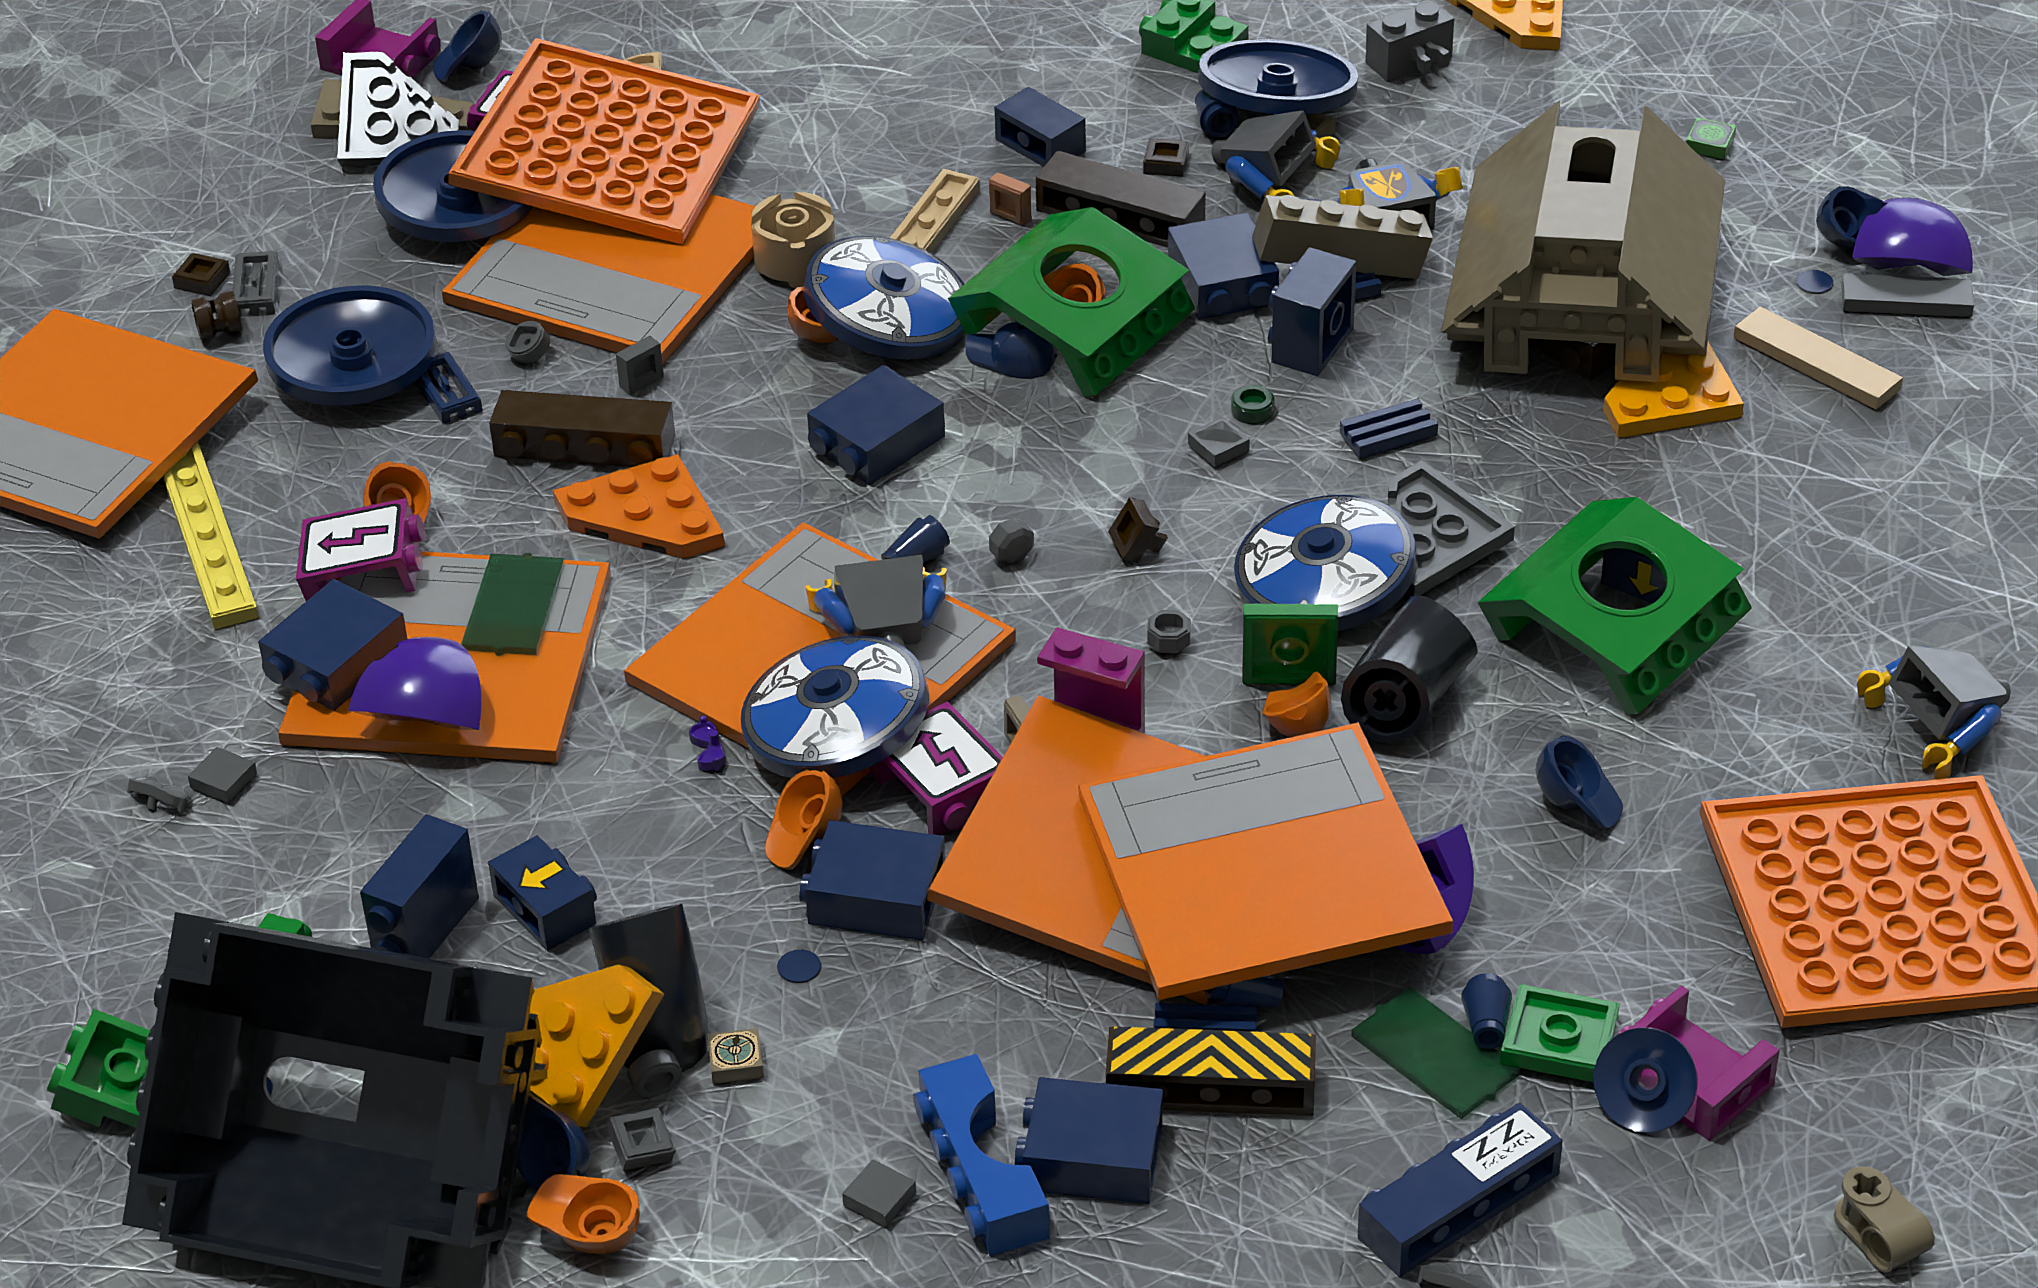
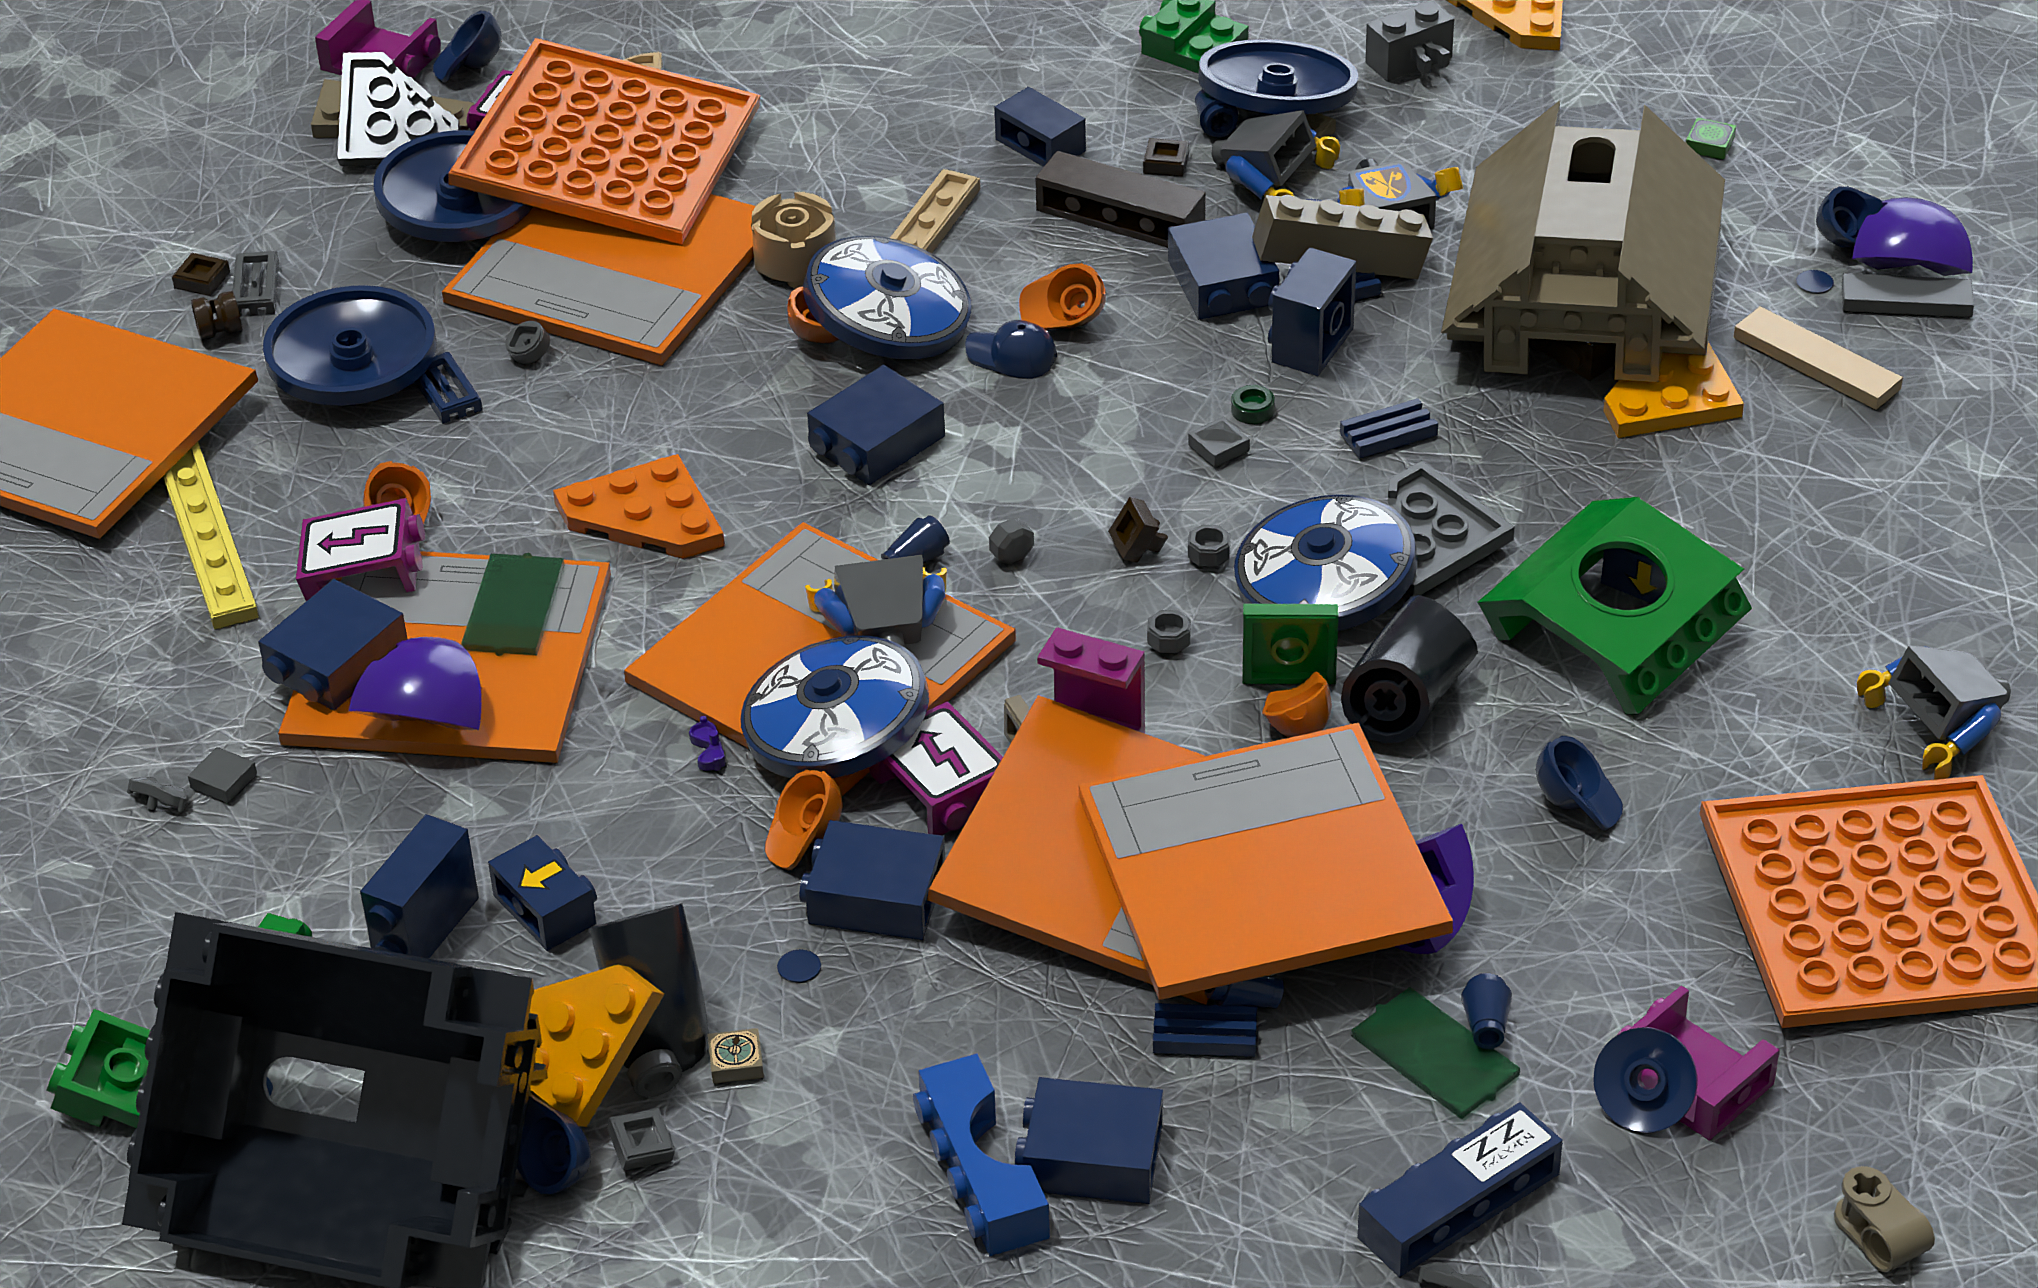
(581, 428): dark brown brick -> none
(587, 1212): orange cap -> none
(639, 365): dark grey tile -> none
(879, 1193): dark grey tile -> none
(1010, 198): nougat tile -> none
(1092, 336): green panel -> none
(1209, 545): none -> dark grey tile
(1217, 1068): brick -> none
(1558, 1032): green tile -> none

